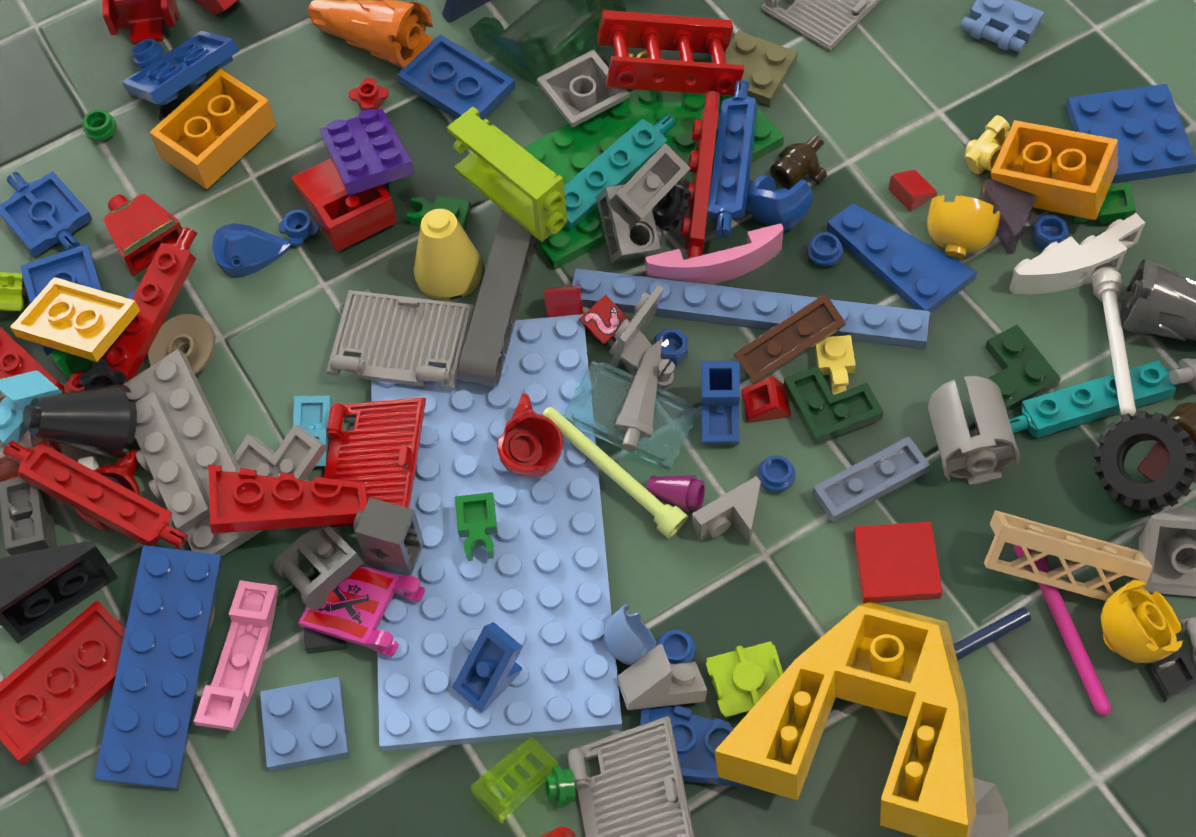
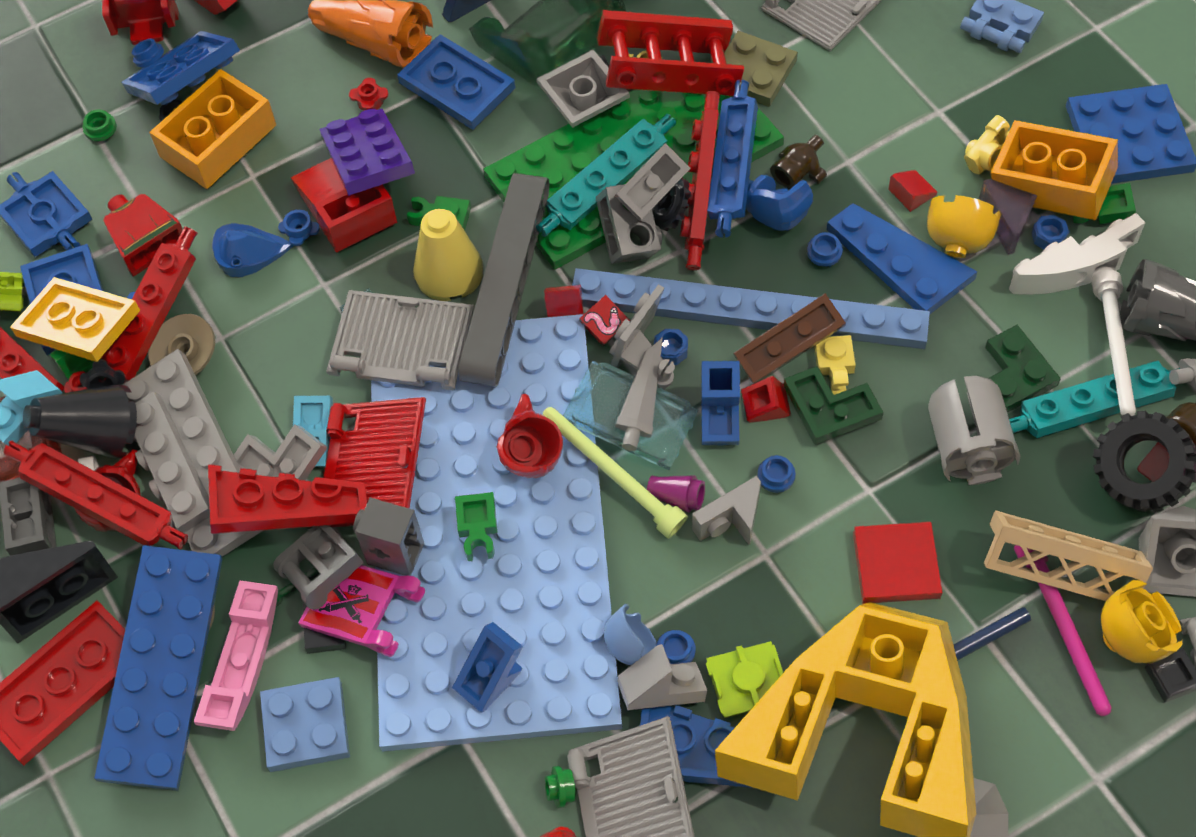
(503, 808): clear neon green slope -> none
(509, 175): lime door -> none
(720, 265): bright pink slope -> none
(870, 479): sand blue plate -> none

